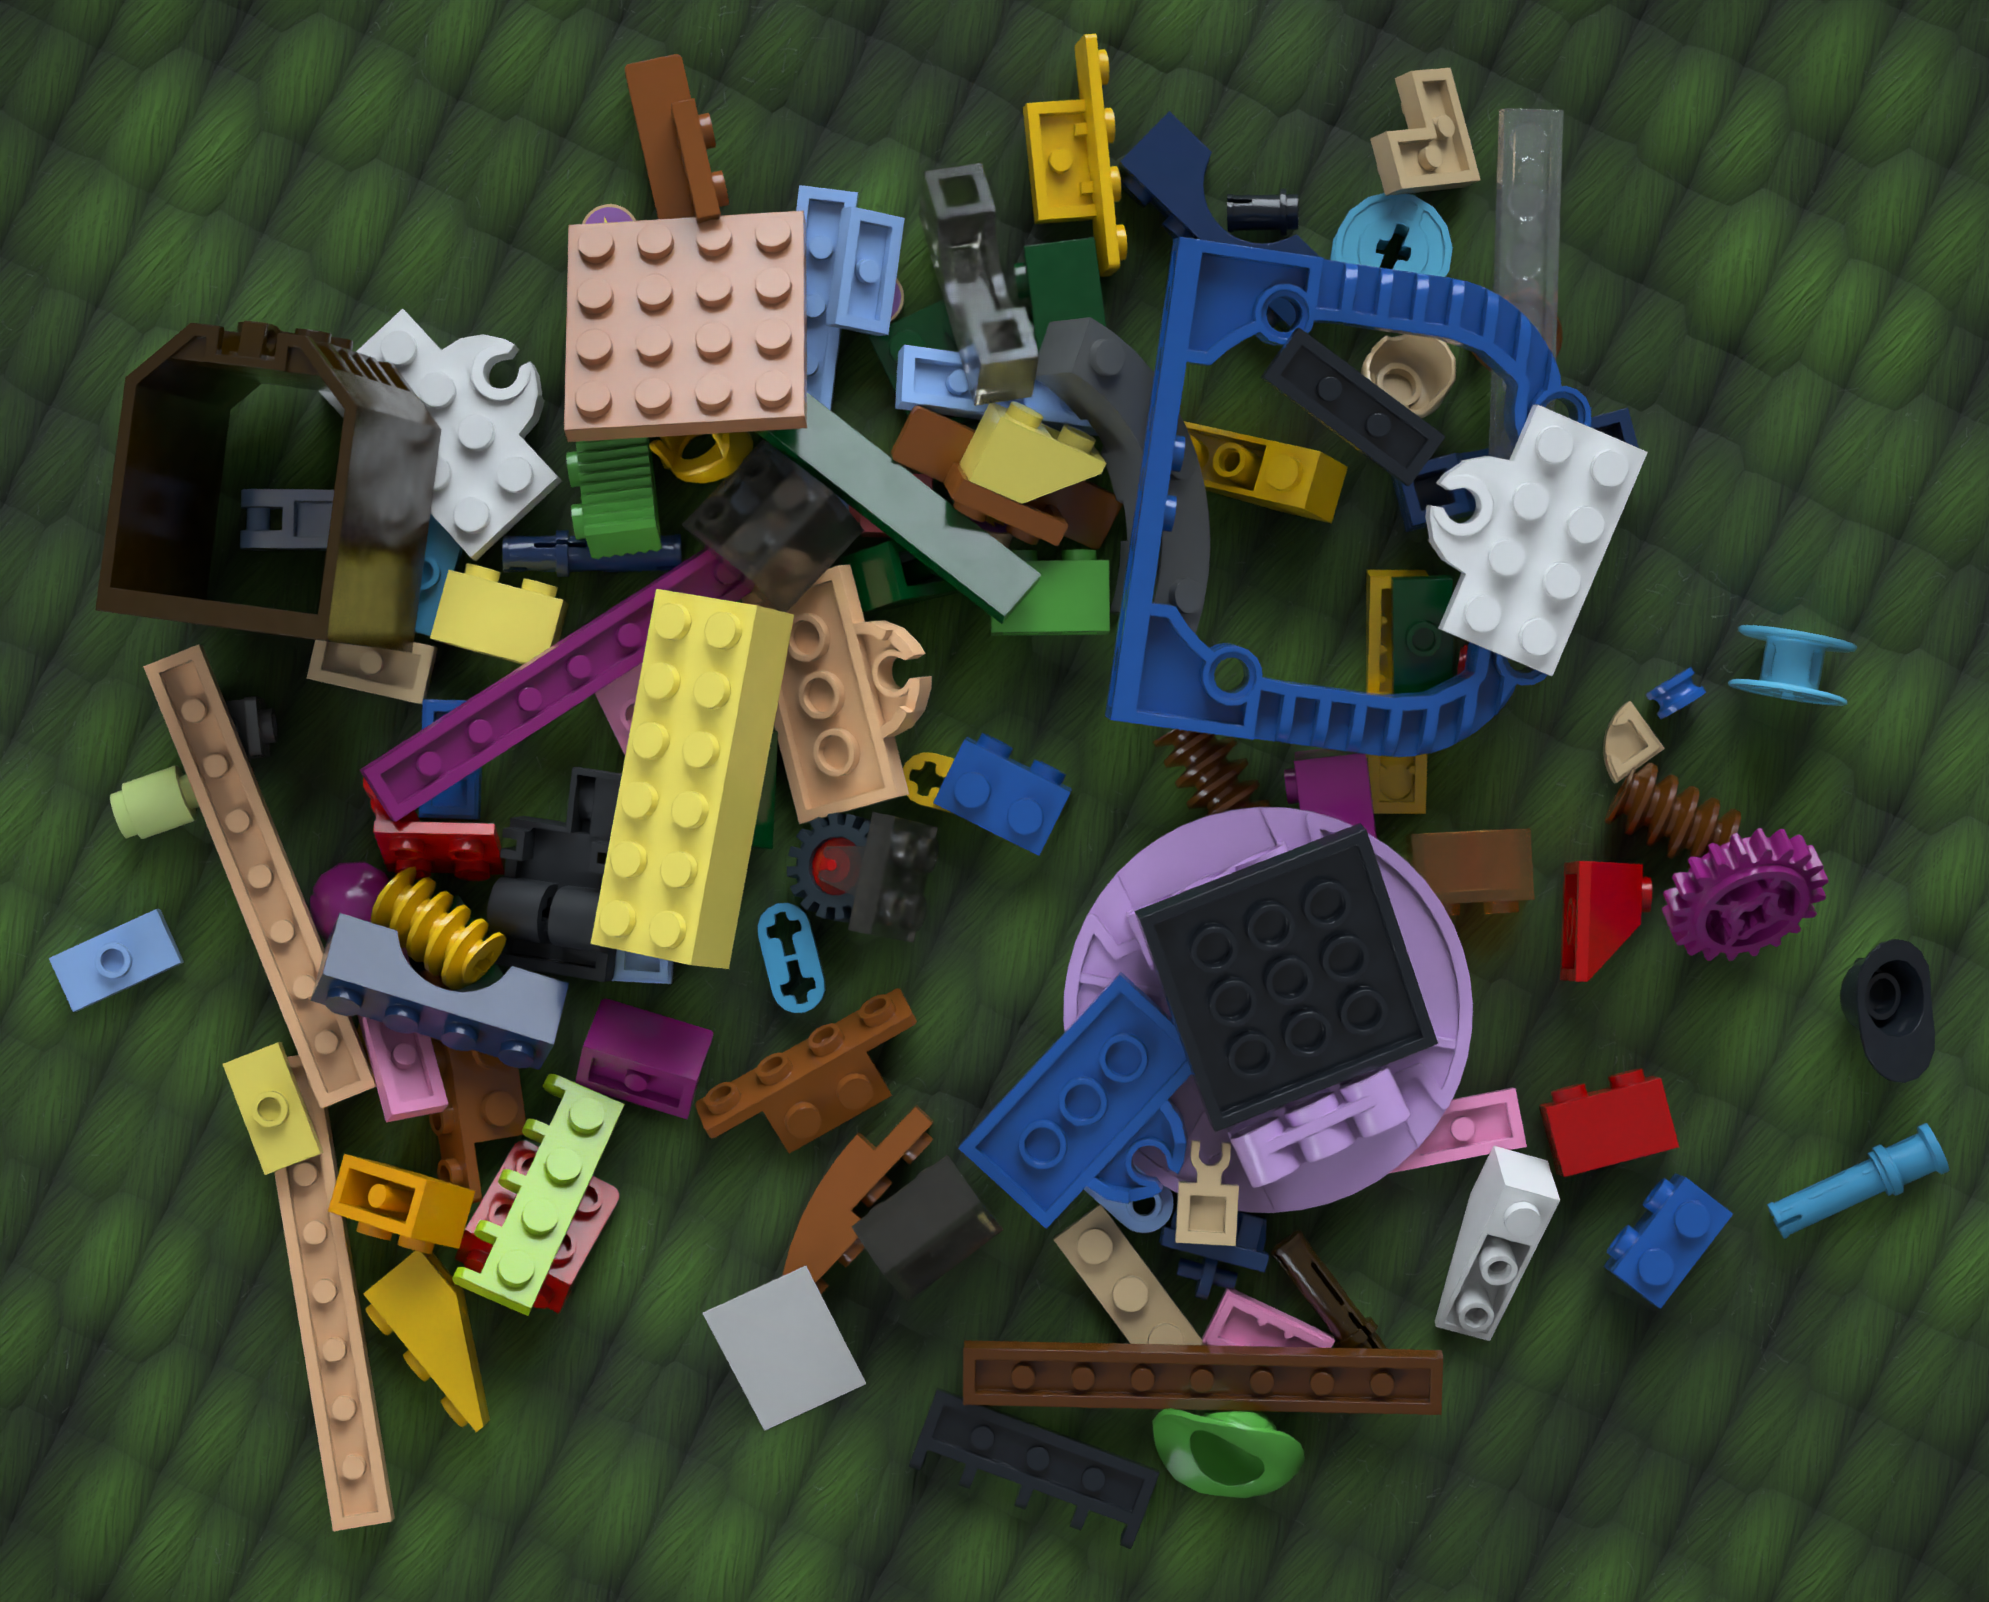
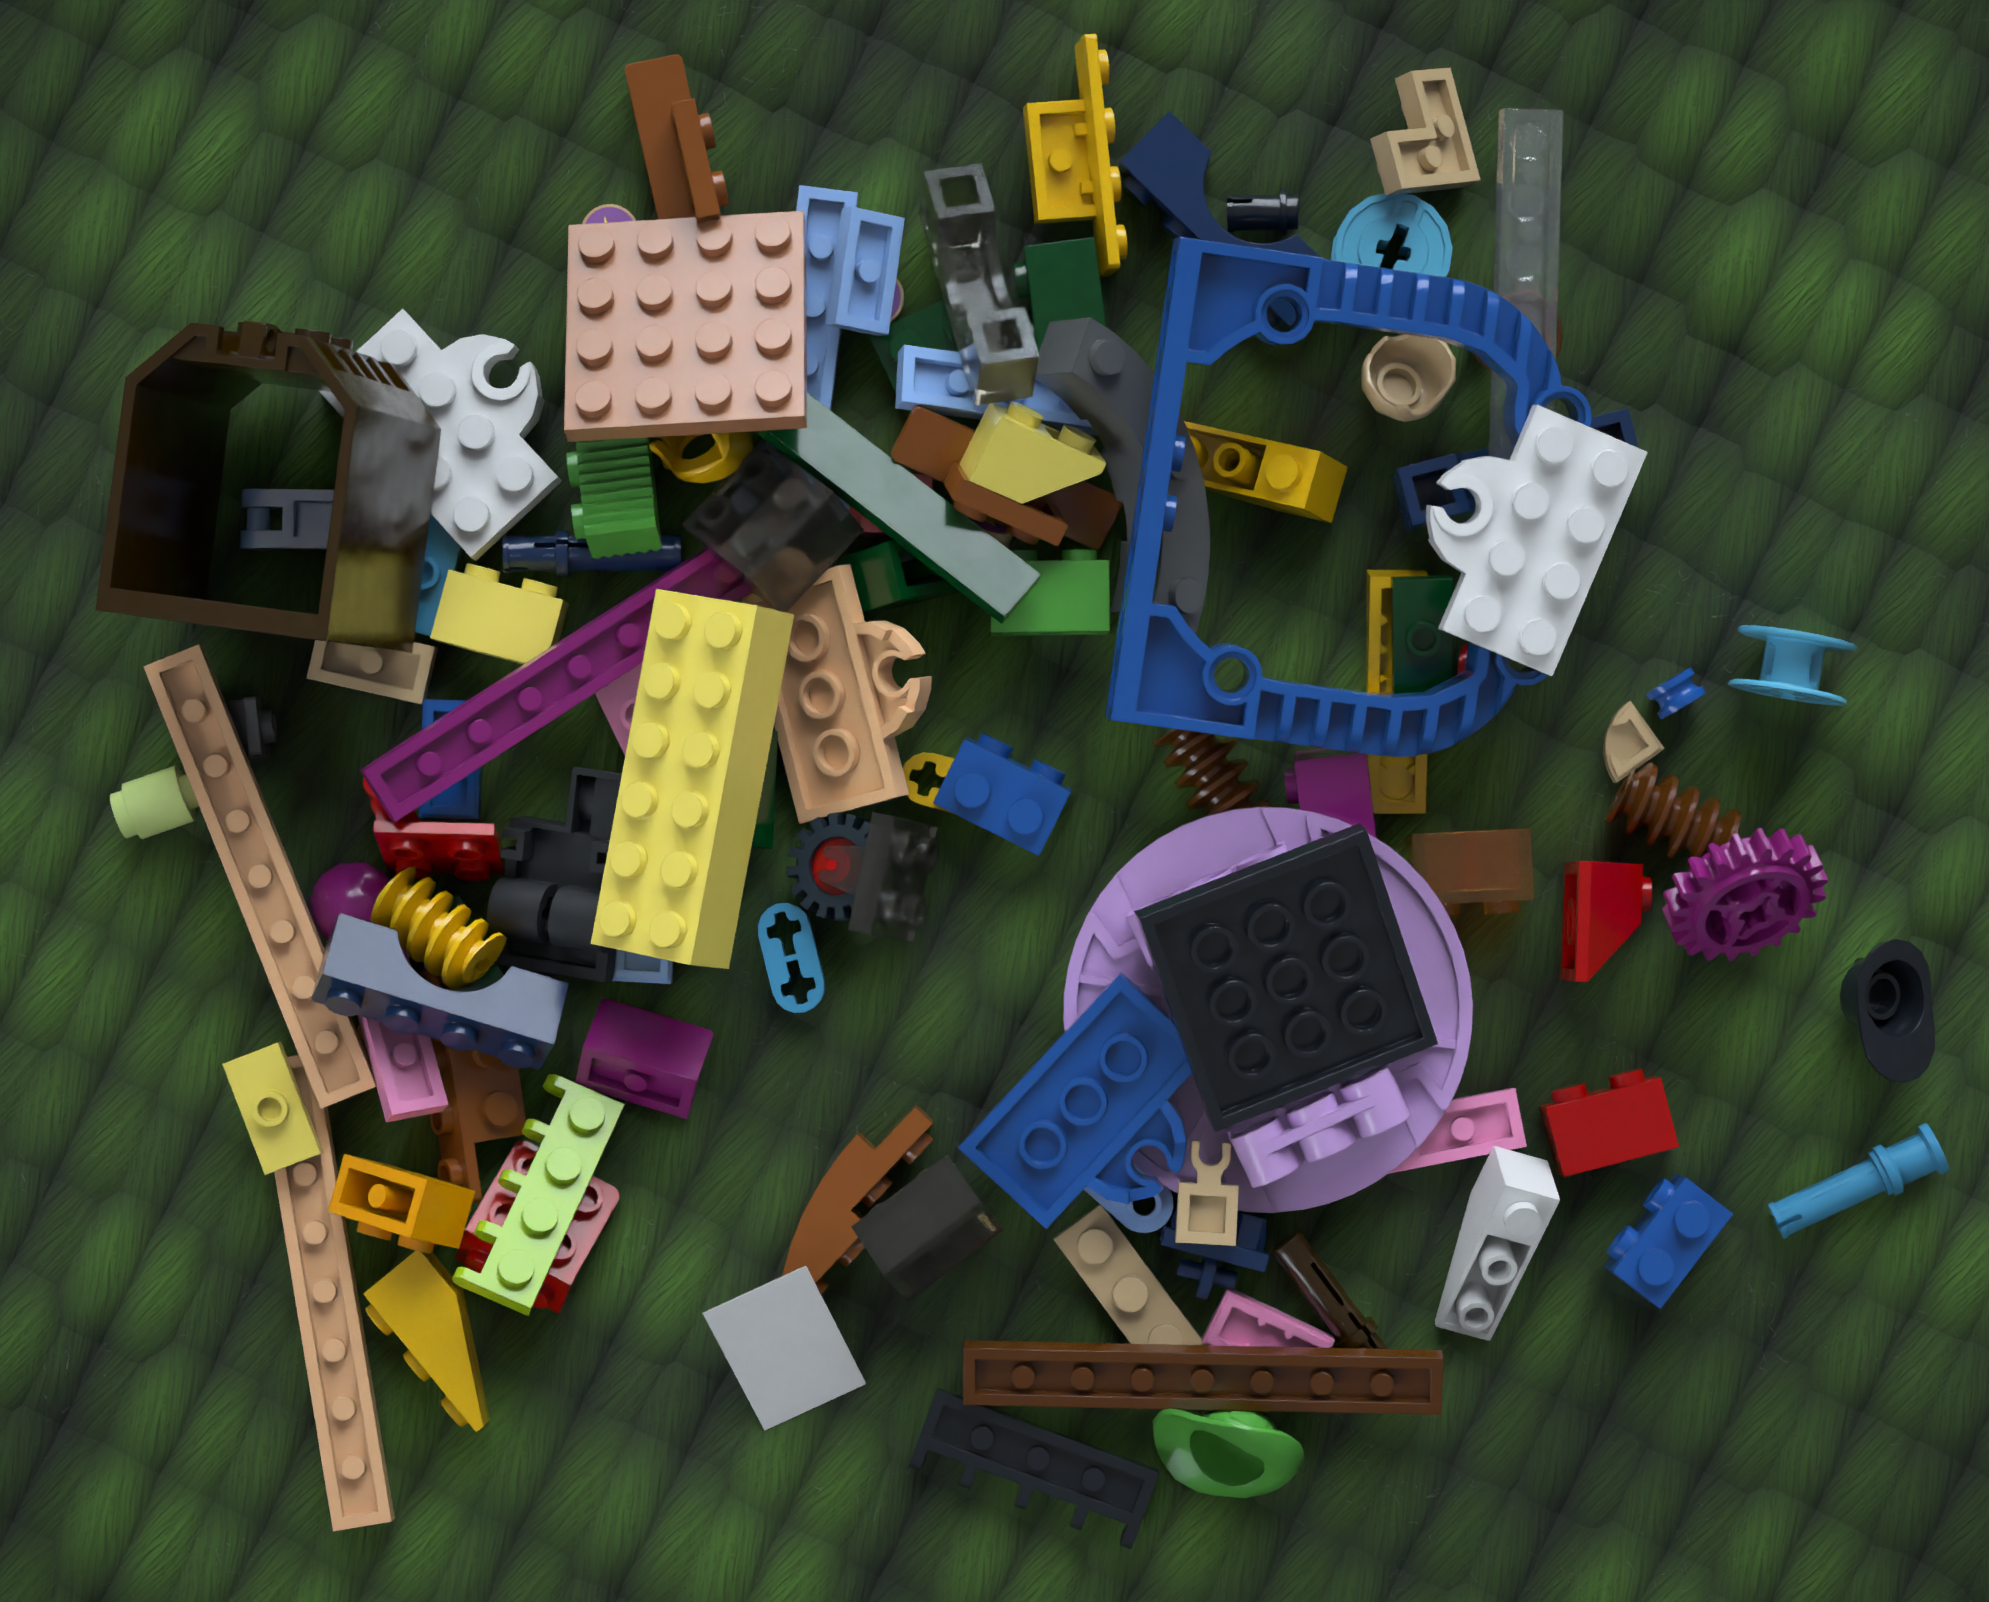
(116, 960): light blue plate -> none
(815, 1081): dark orange bracket -> none
(1352, 407): black plate -> none

